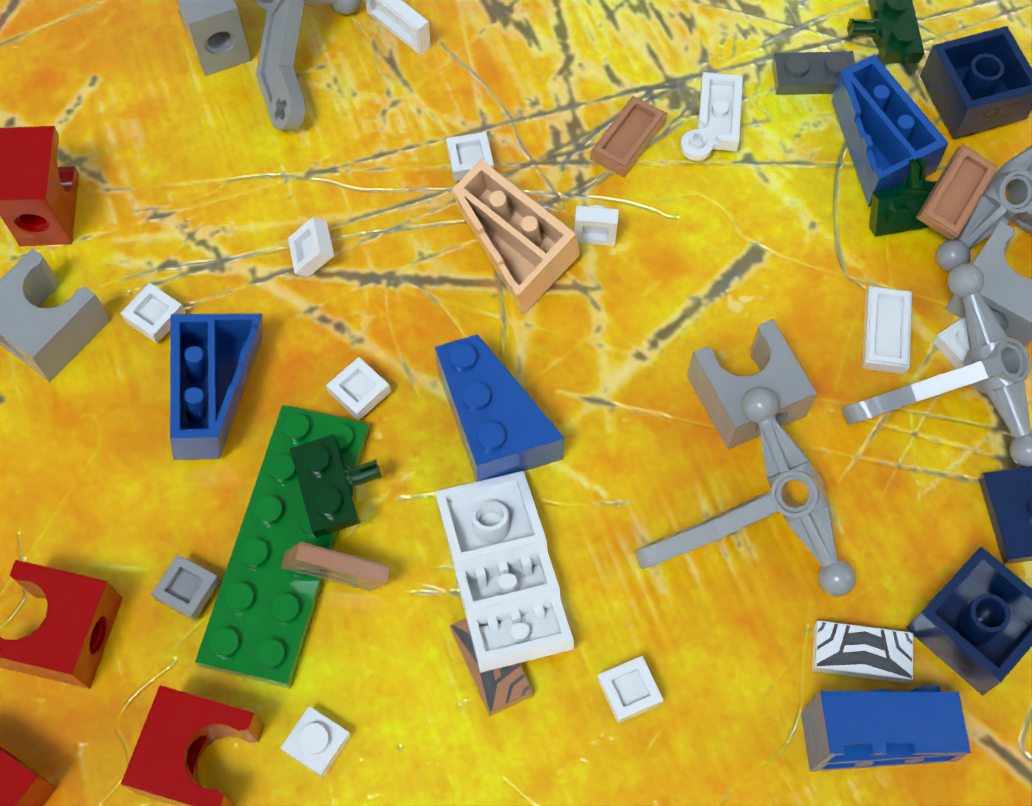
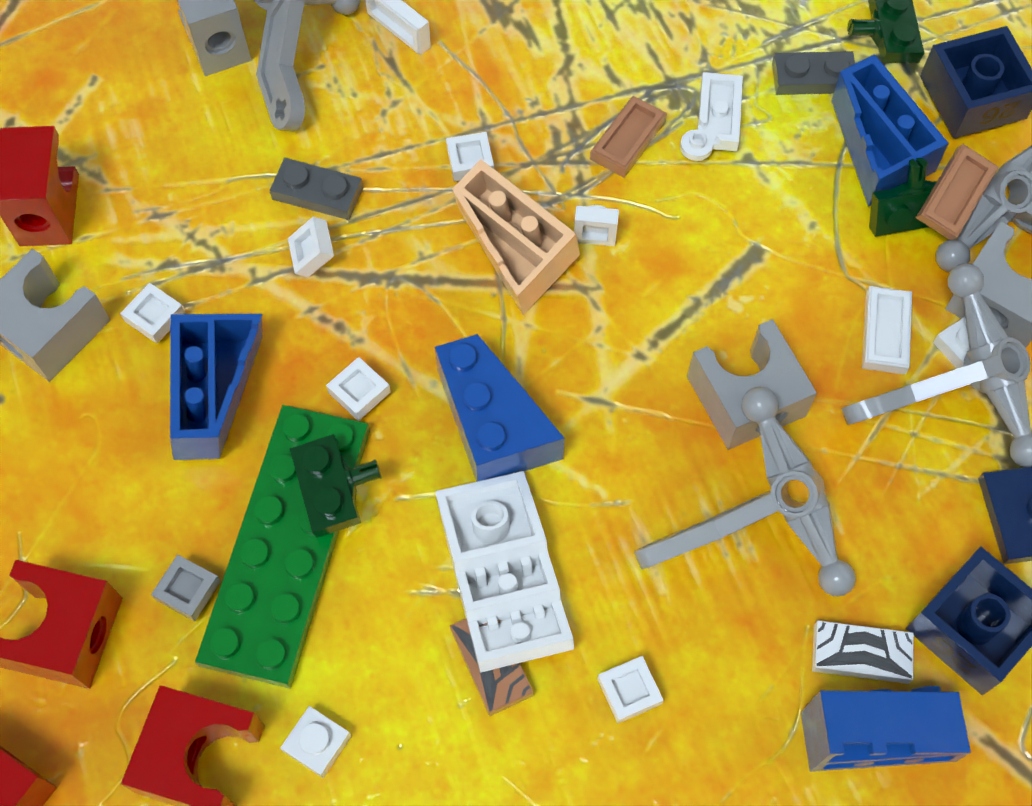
(316, 188): none -> dark grey plate
(335, 566): nougat tile -> none

